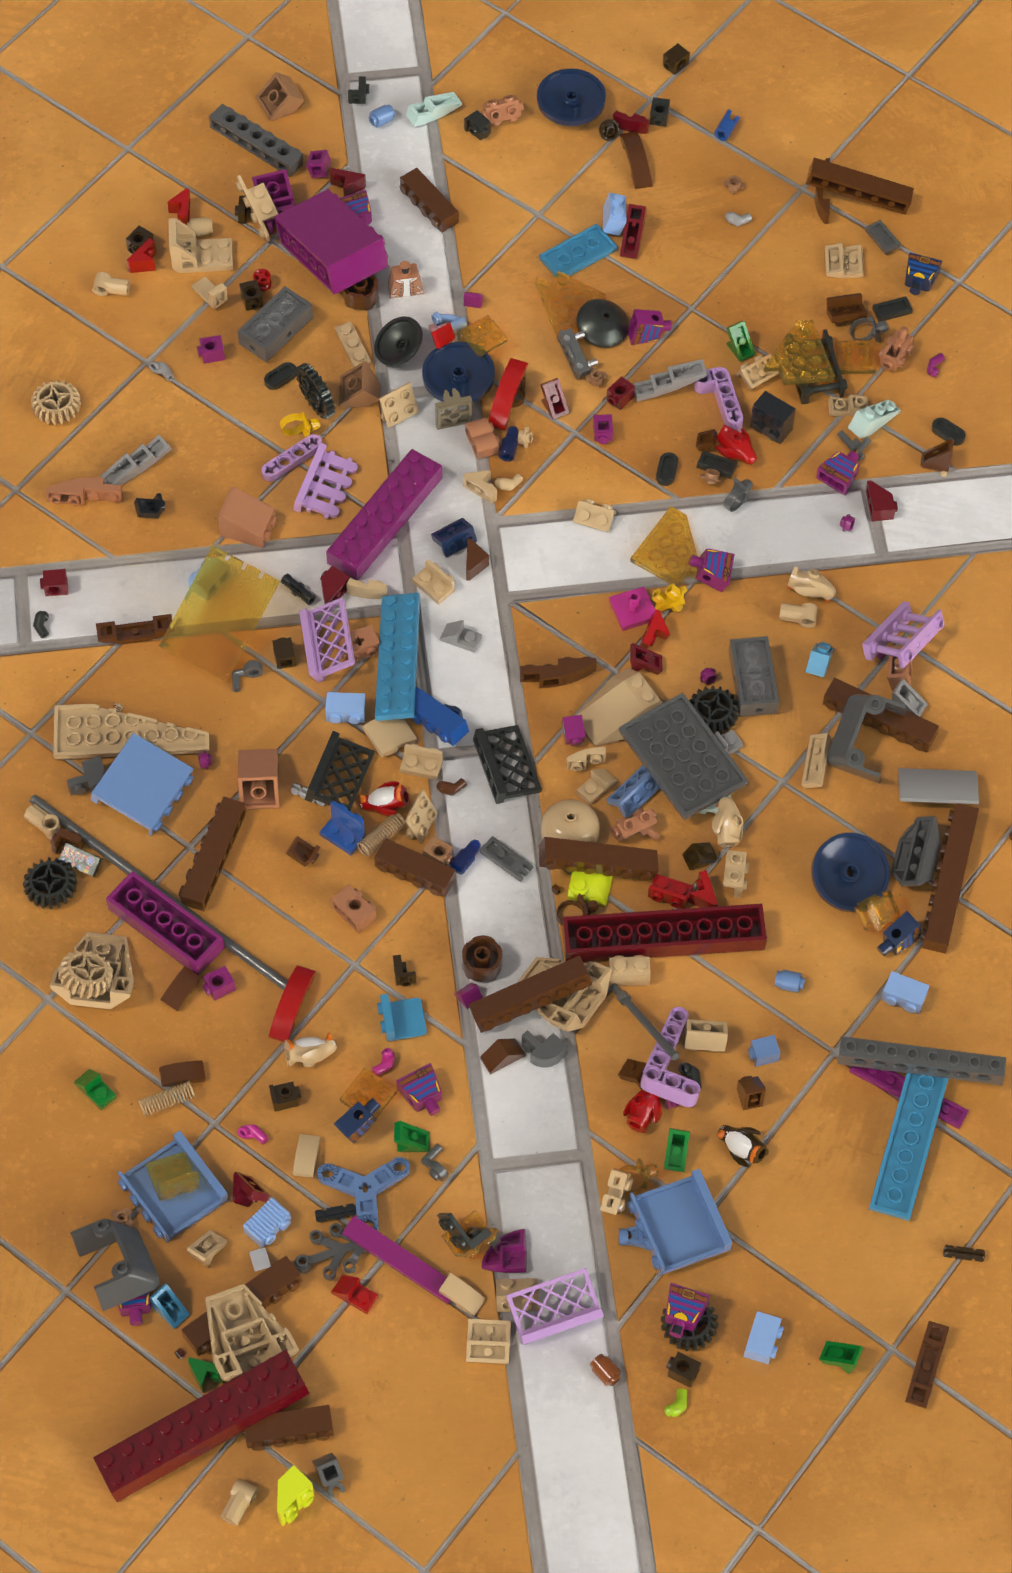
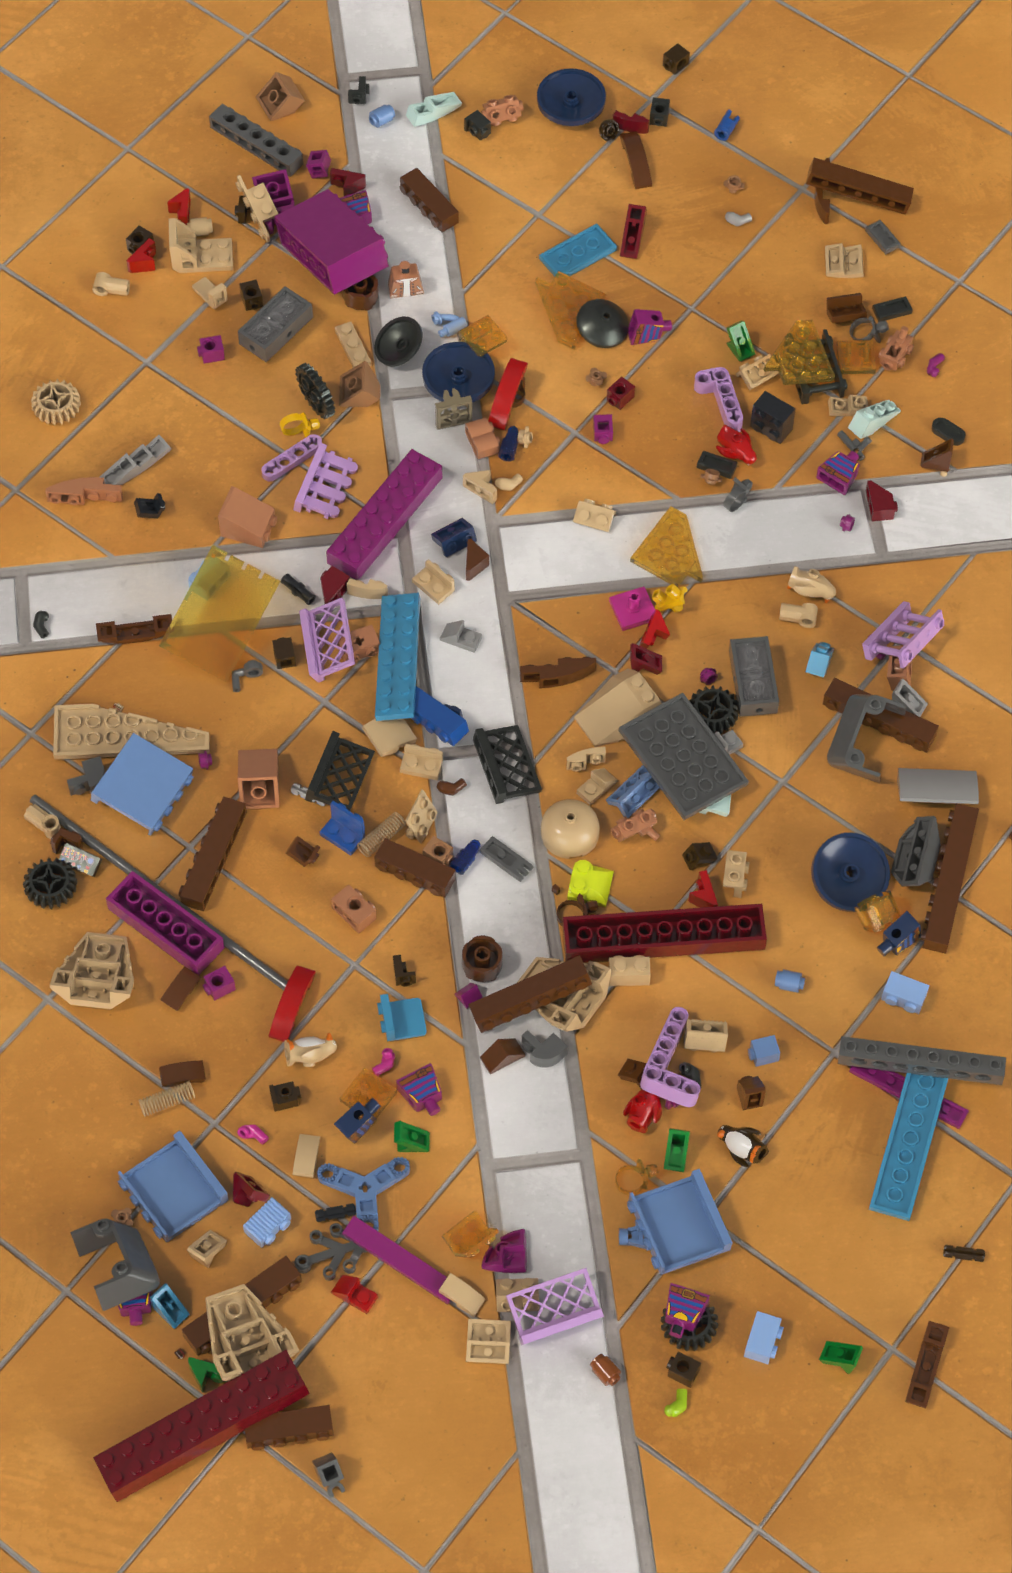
(54, 582): dark red brick -> none
(85, 973): tan gear -> none
(95, 1089): green slope -> none
(161, 368): light grey arm -> none
(172, 1176): clear yellow bracket -> none
(241, 1496): tan piece -> none
(259, 1259): white sticker -> none
(263, 278): red wheel -> none
(280, 376): pearl dark grey tile -> none
(293, 1493): neon yellow slope -> none
(345, 707): light blue brick -> none
(386, 799): animal -> none
(398, 405): tan hinge -> none
(436, 1171): dark grey plate -> none
(441, 334): red slope -> none
(462, 1239): pearl dark grey bracket -> none
(473, 299): magenta slope -> none
(554, 398): slope -> none
(573, 352): dark grey piece -> none
(573, 730): magenta brick -> none
(598, 858): reddish brown brick -> none
(614, 214): light blue brick -> none
(616, 1192): tan piece -> none
(625, 999): dark grey bar -> none
(667, 469): pearl dark grey tile -> none
(670, 891): red bracket -> none
(671, 380): light grey slope -> none
(706, 439): reddish brown plate -> none
(713, 568): magenta torso -> none
(727, 823): tan animal -> none
(816, 760): tan plate -> none
(921, 273): torso -> none

